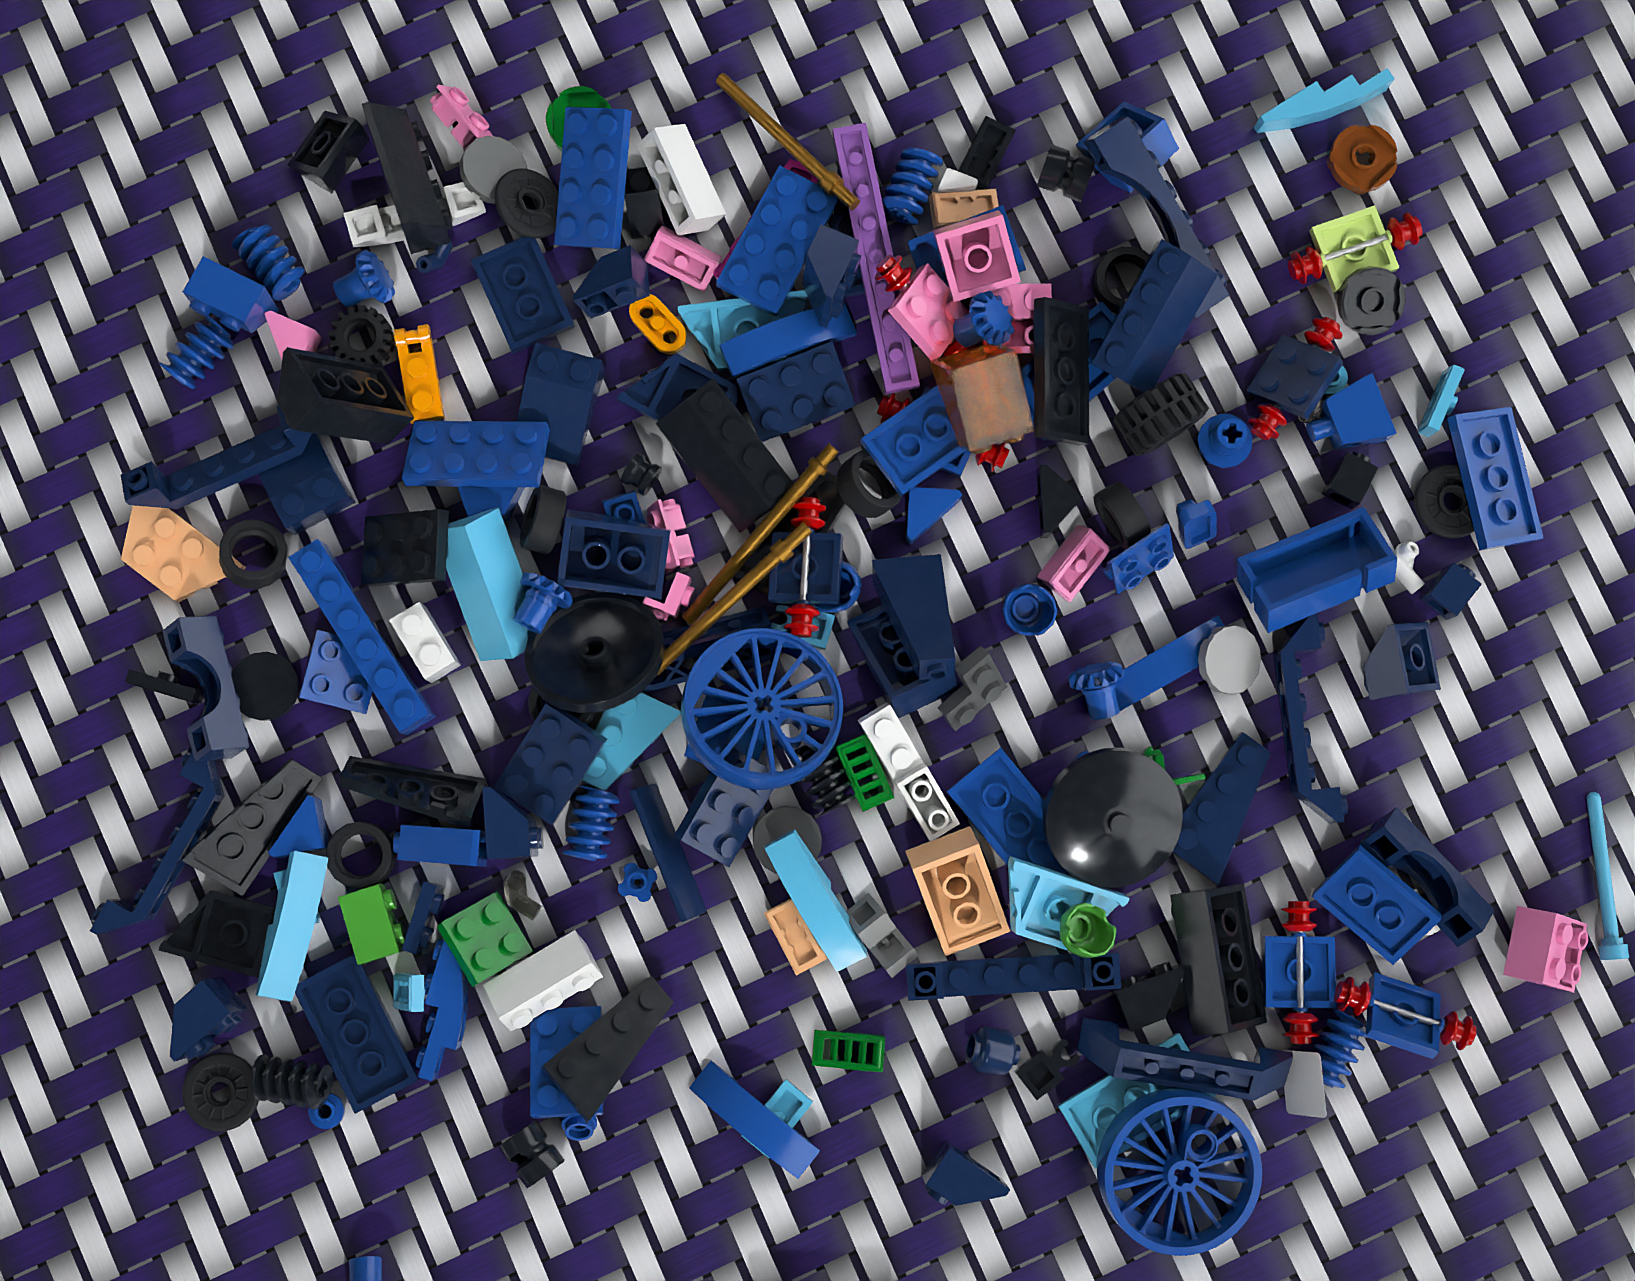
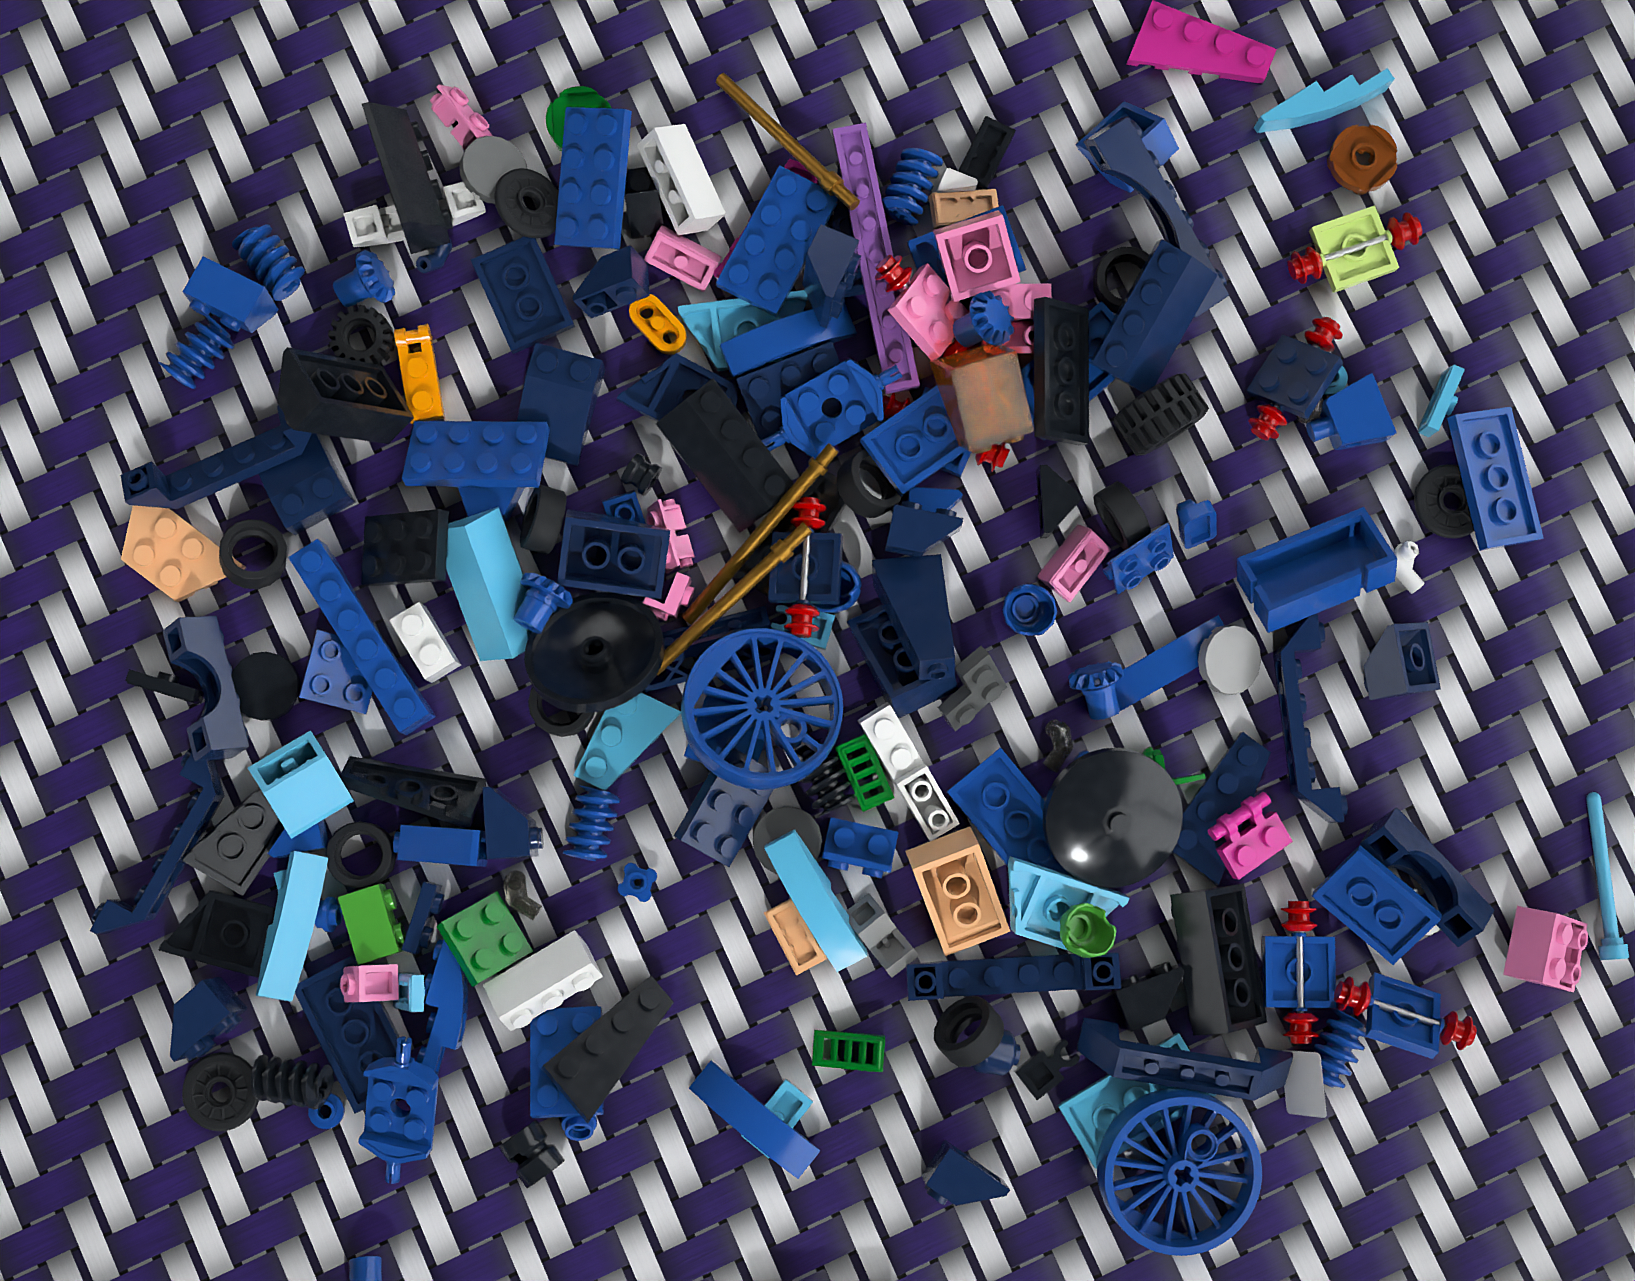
(291, 333): bright pink slope -> none
(300, 784): none -> medium azure slope
(328, 914): none -> blue plate
(329, 150): black slope -> none
(370, 983): none -> bright pink bracket
(393, 1132): none -> blue plate
(550, 763): dark blue plate -> none
(668, 852): dark blue slope -> none
(859, 846): none -> blue bracket
(860, 400): none -> blue plate
(919, 531): none -> dark blue slope
(977, 1046): none -> black tyre
(1053, 172): black wheel -> none
(1062, 744): none -> clear smoke arm
(1194, 45): none -> dark pink wing
(1224, 440): blue gear -> none
(1255, 843): none -> dark pink plate
(1350, 479): black brick -> none
(1371, 300): black tile -> none
(1451, 590): dark blue brick -> none

